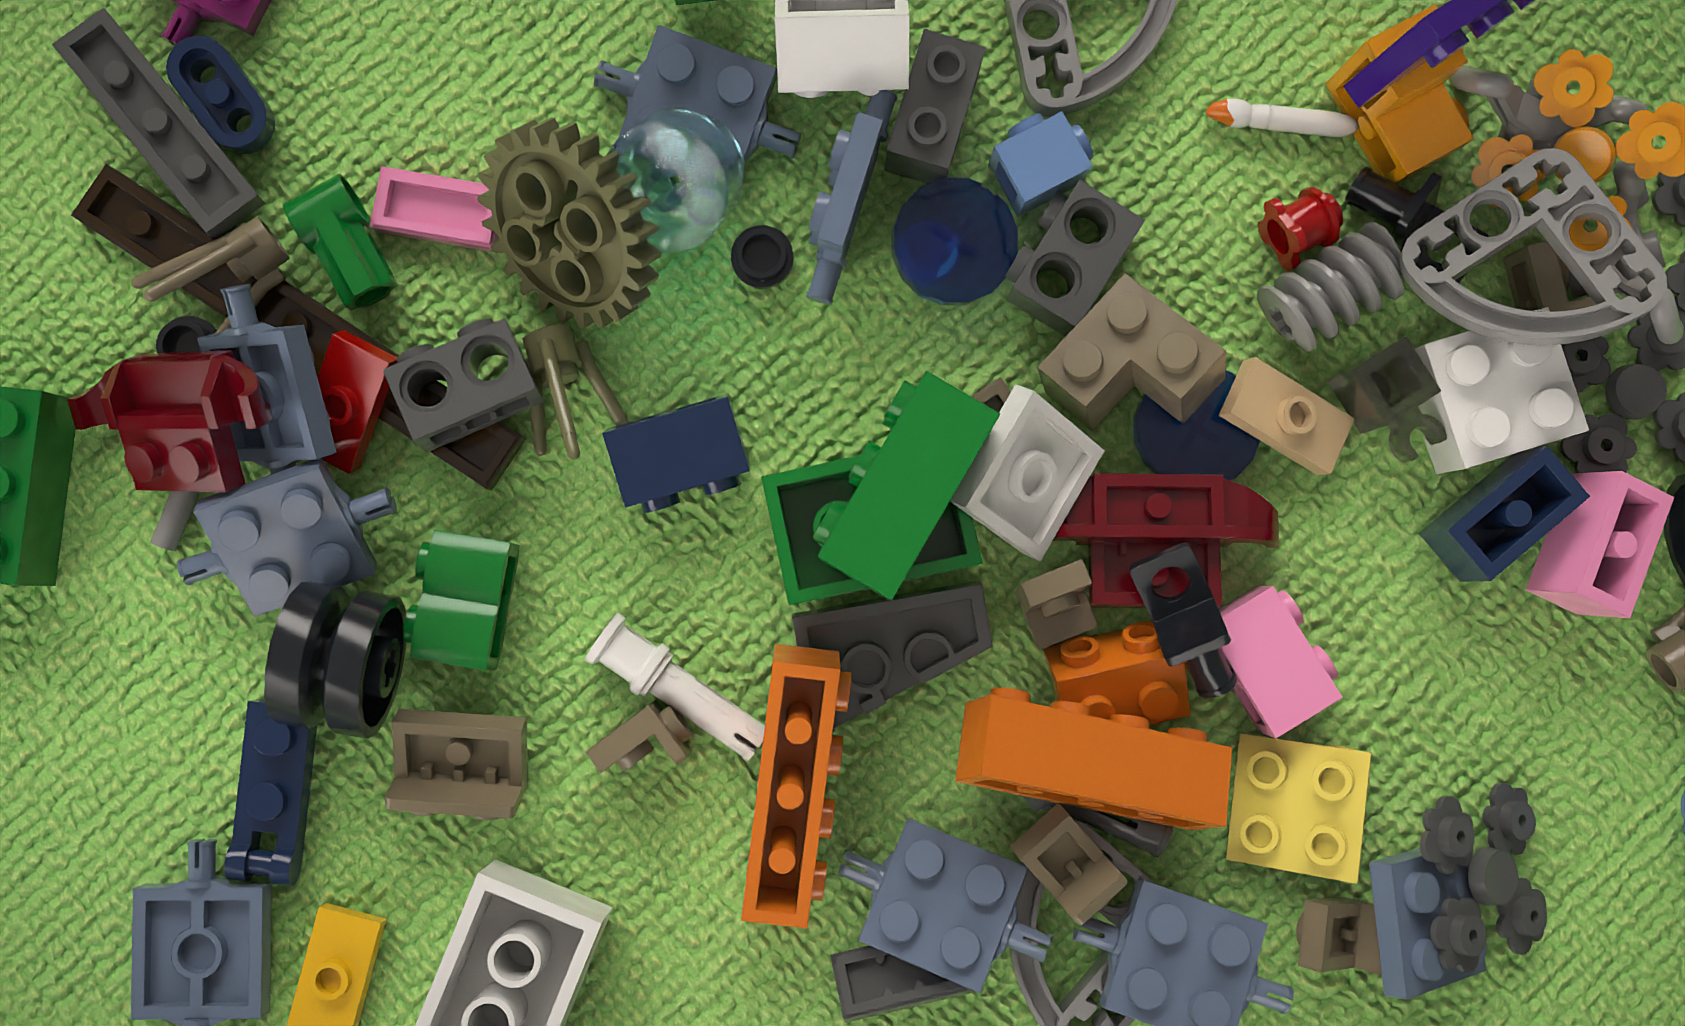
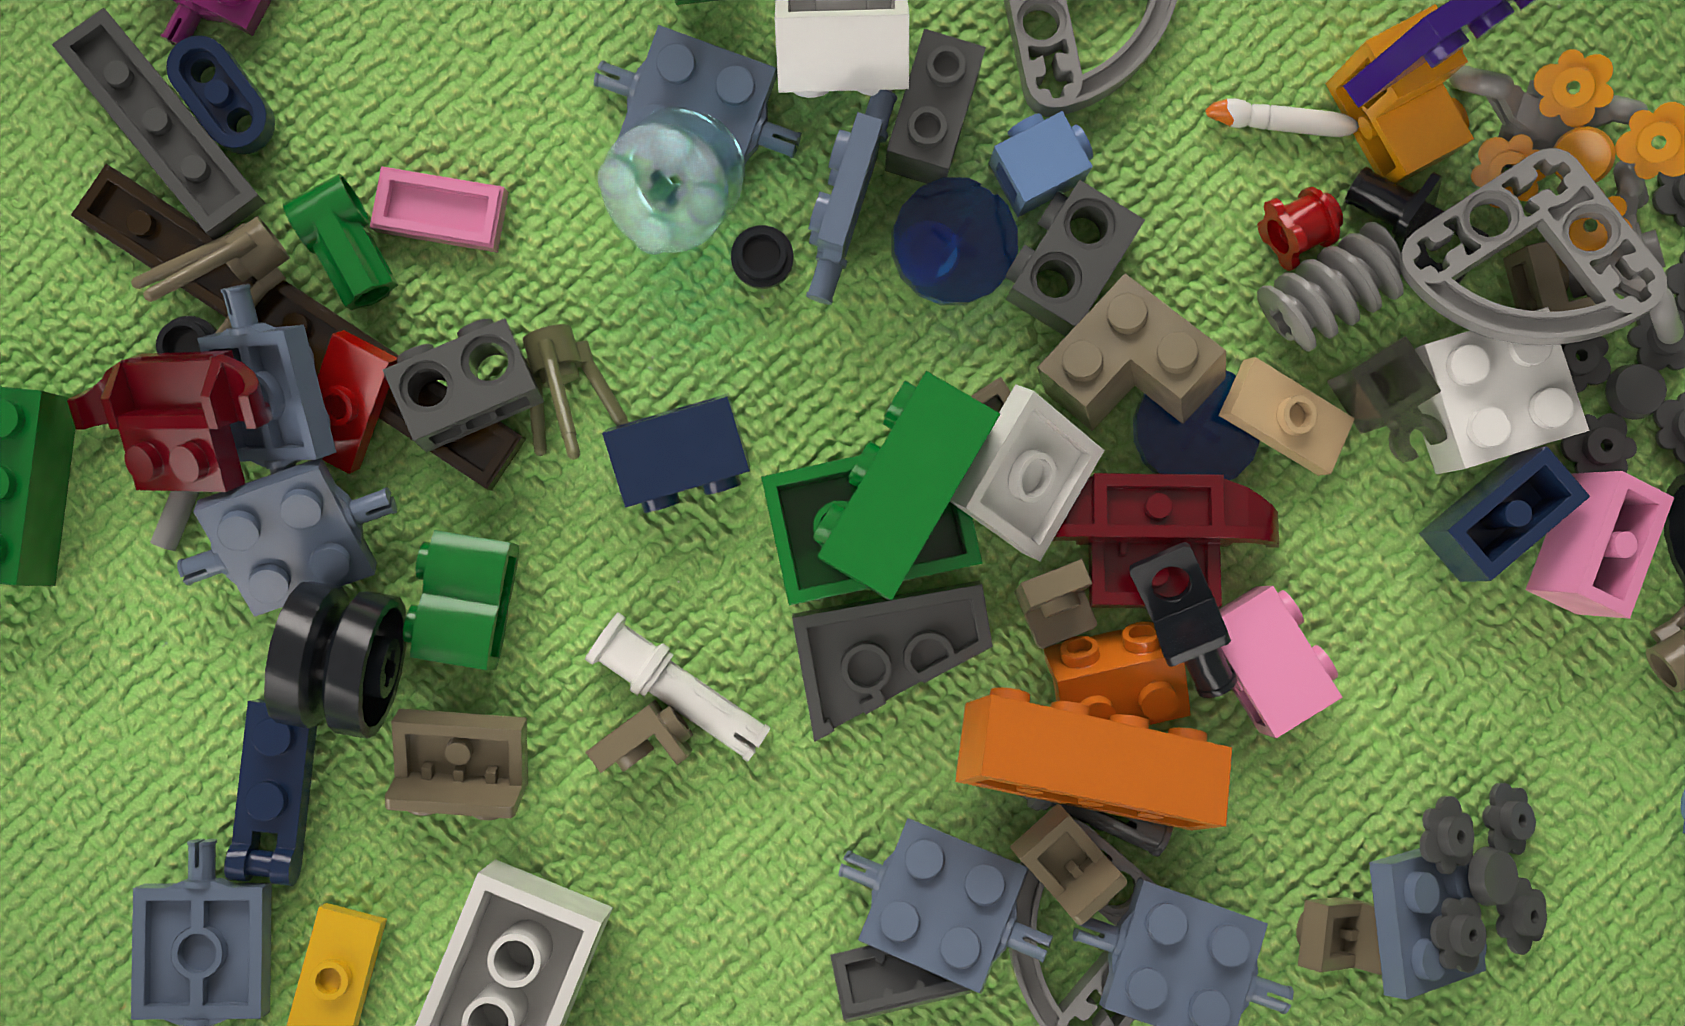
(569, 223): olive gear -> none
(792, 785): orange brick -> none
(1299, 807): light yellow hinge -> none

